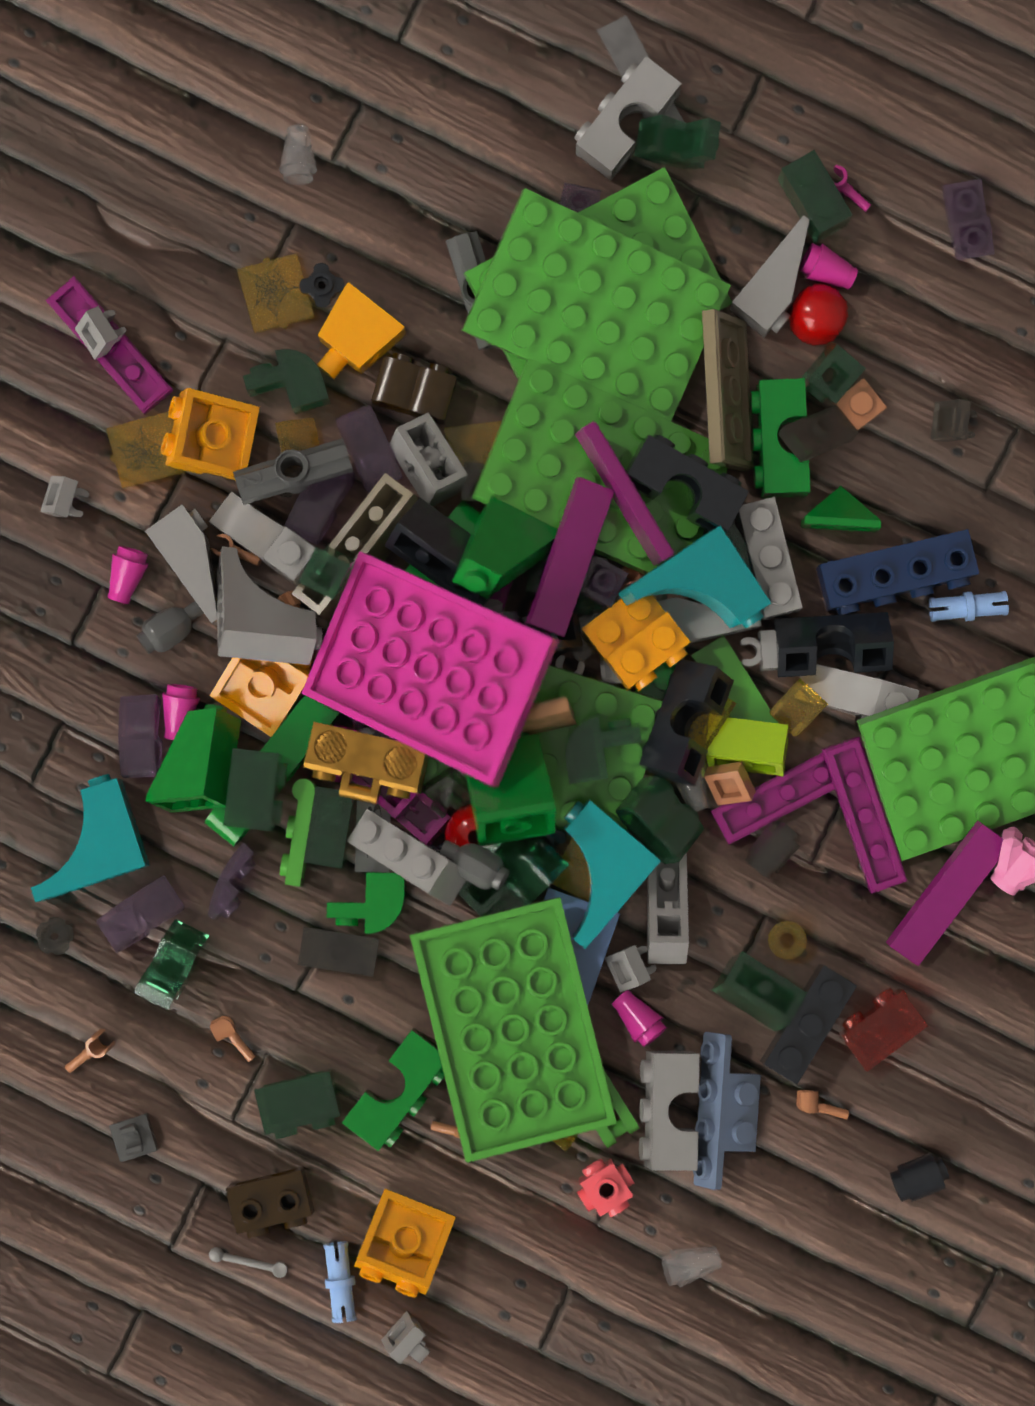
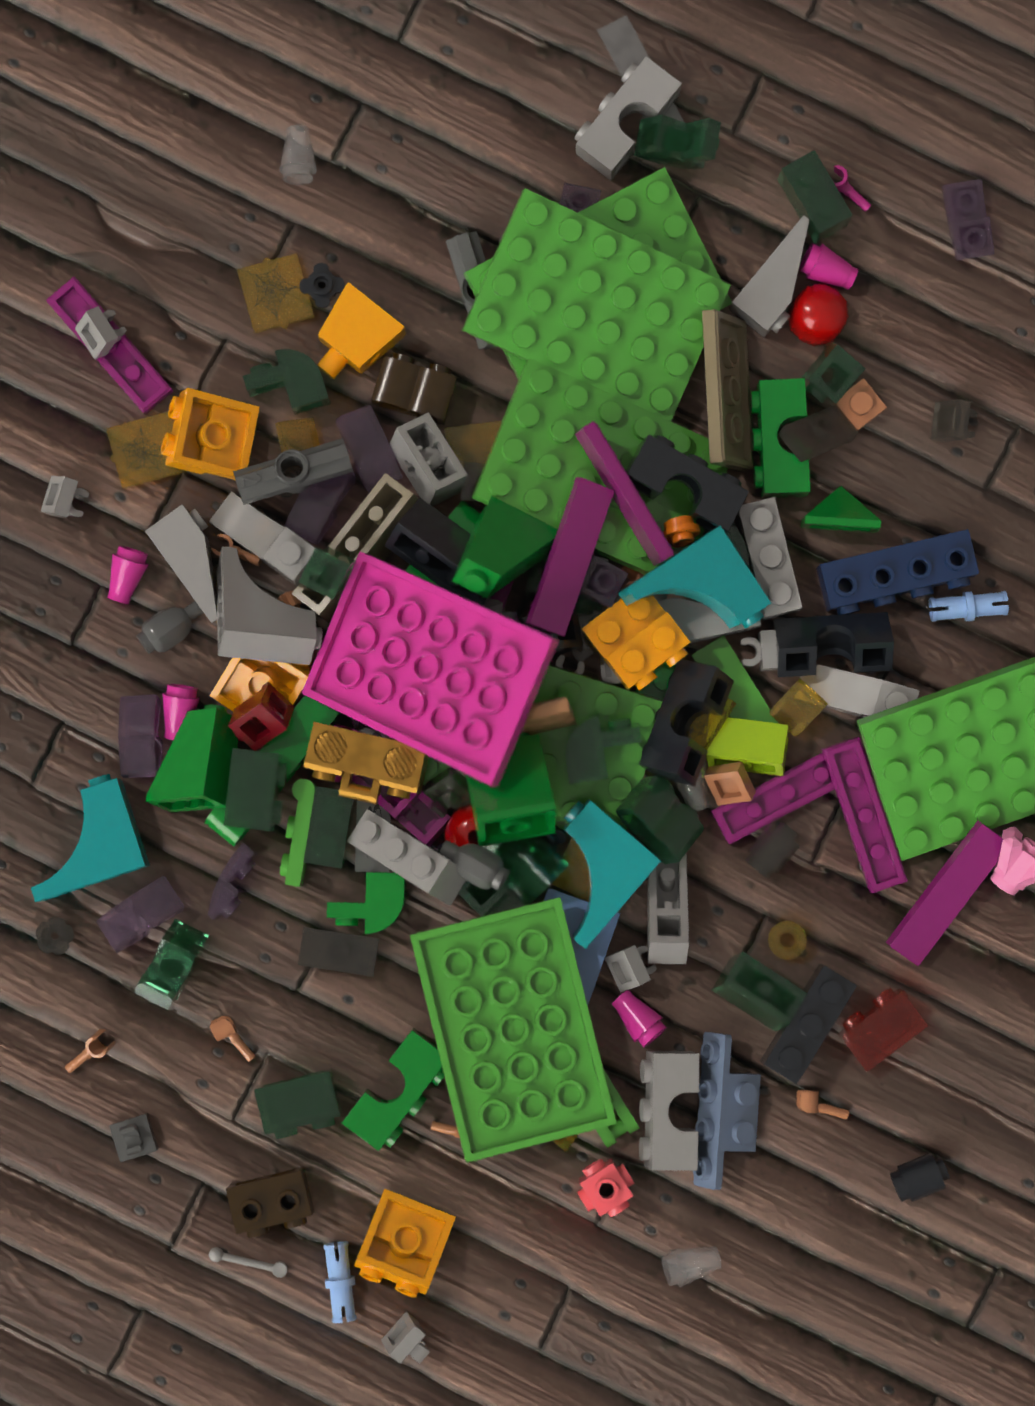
(261, 717): none -> dark red brick
(681, 531): none -> orange plate

